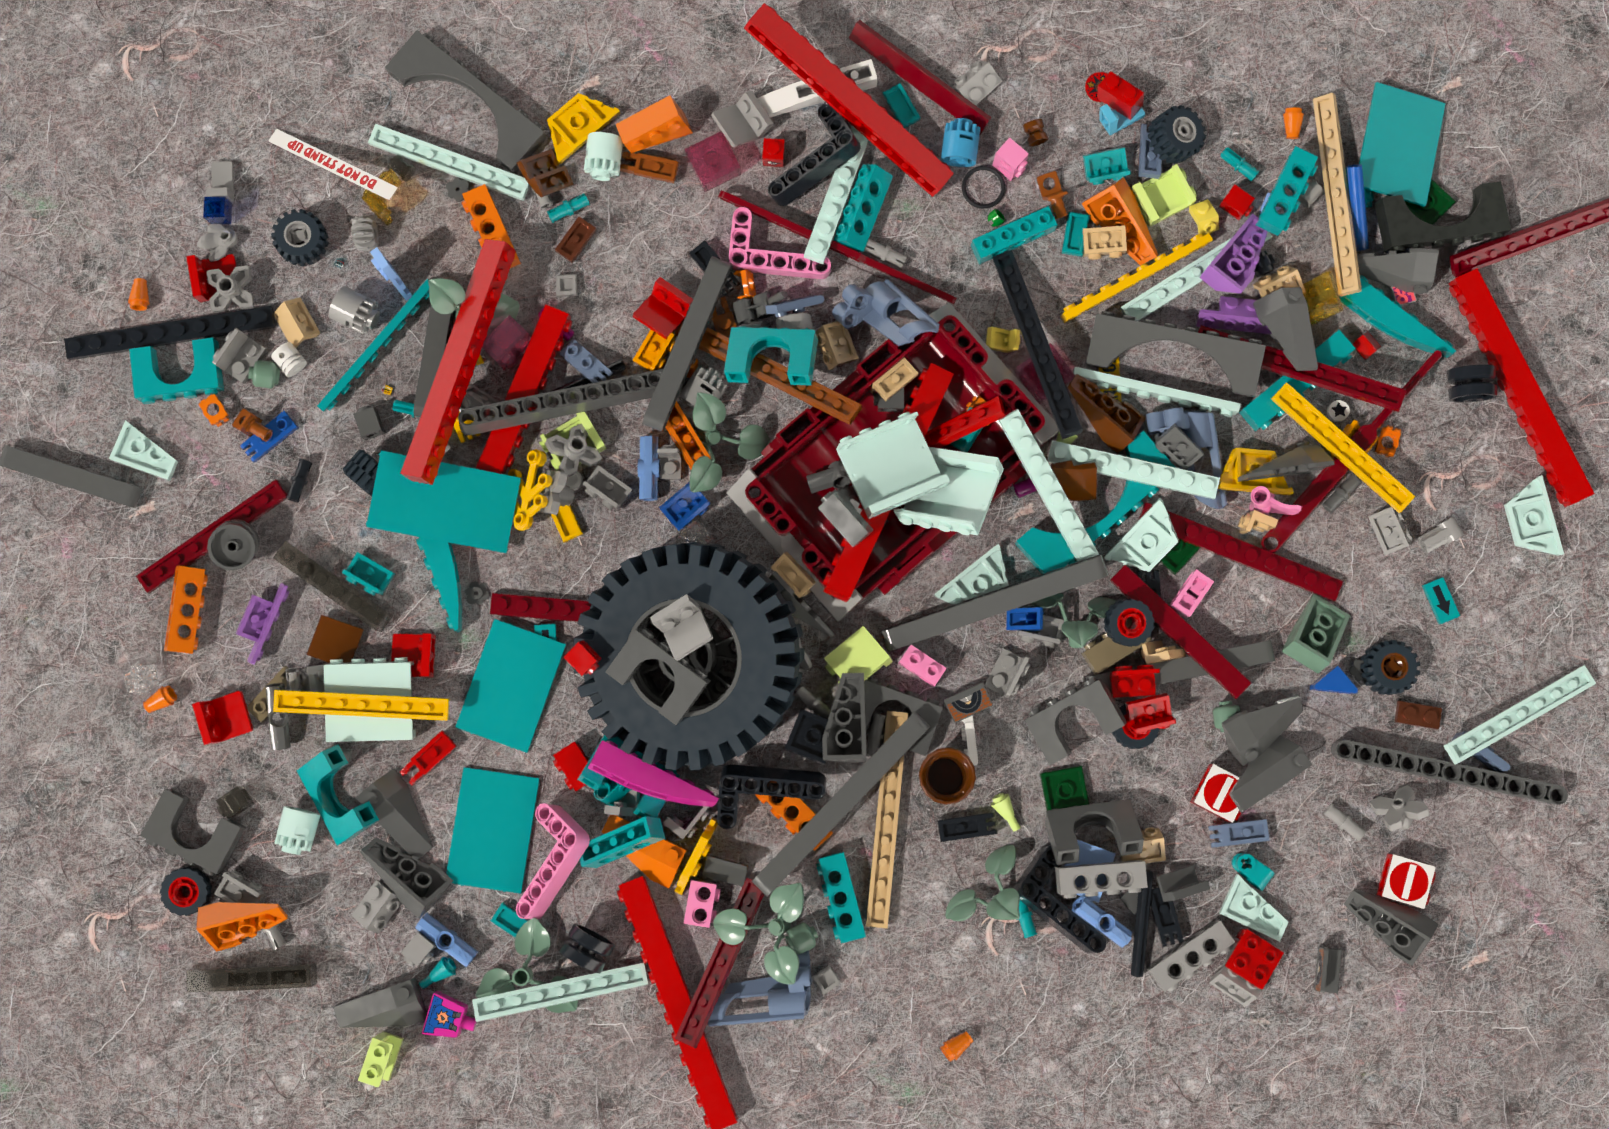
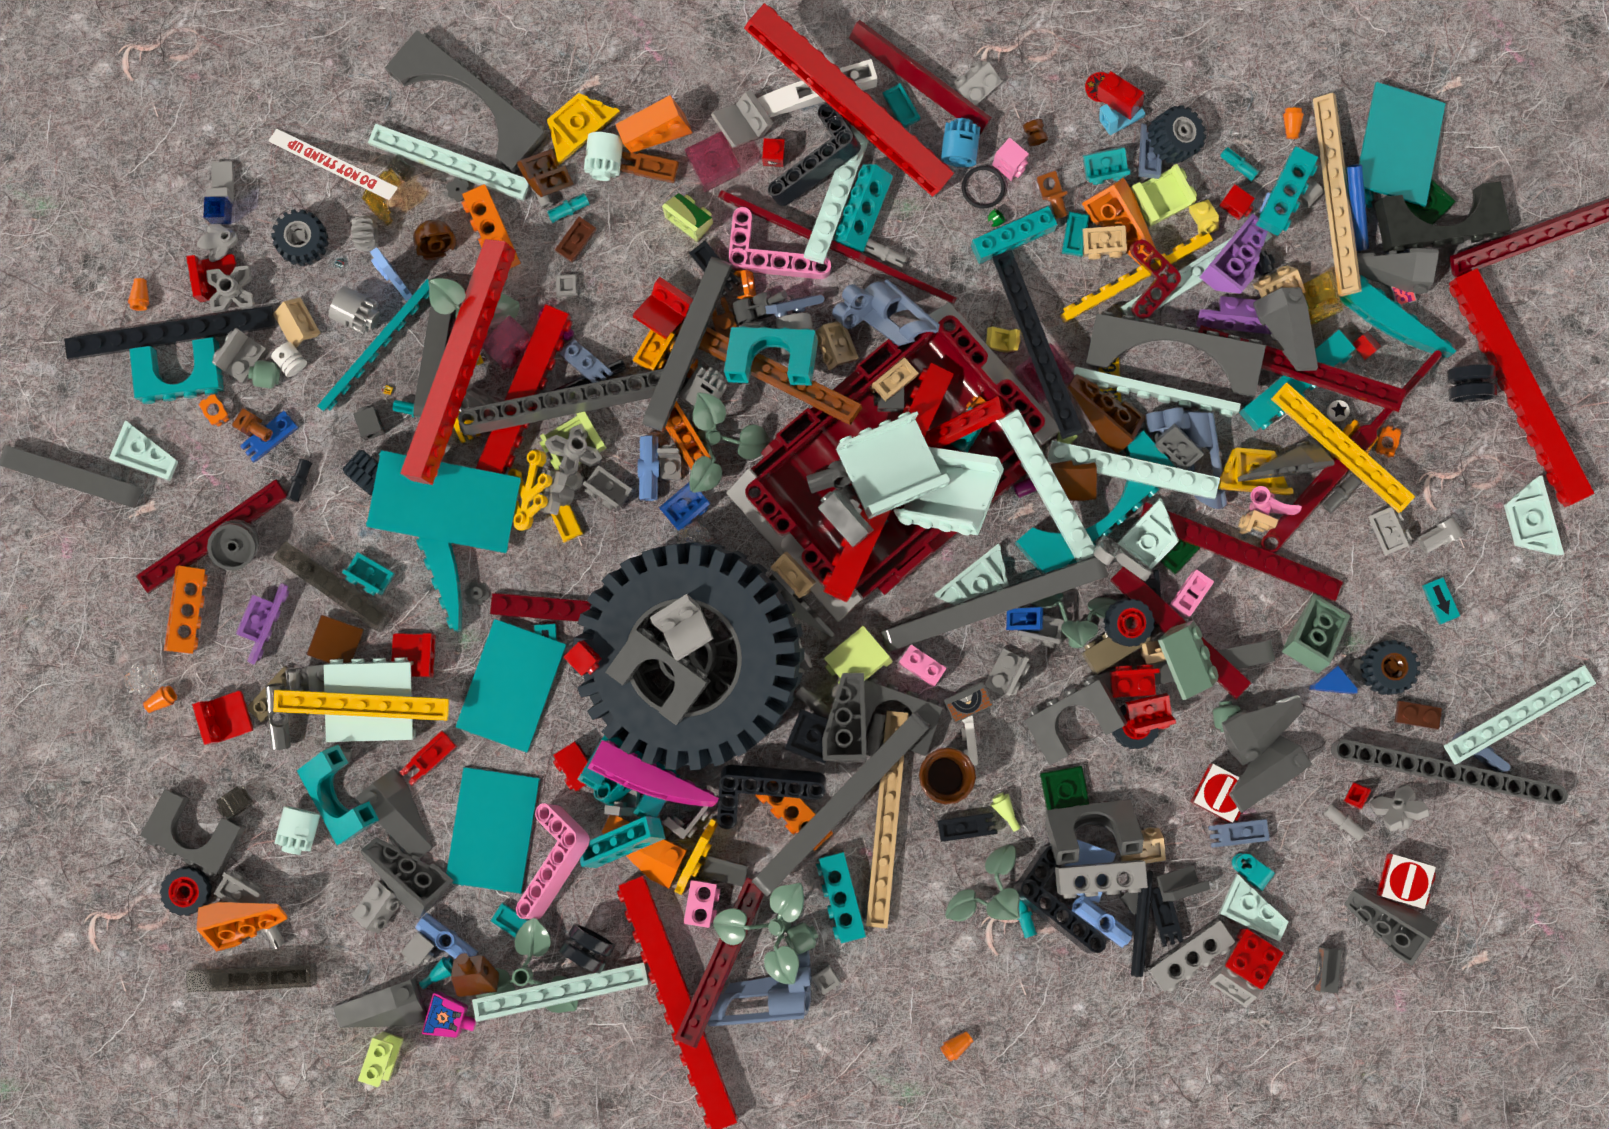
(433, 239): none -> reddish brown cylinder
(473, 975): none -> reddish brown torso
(687, 216): none -> yellowish green slope
(1107, 550): none -> light grey beam
(1159, 282): none -> dark red beam
(1188, 659): none -> sand green slope
(1357, 795): none -> red slope

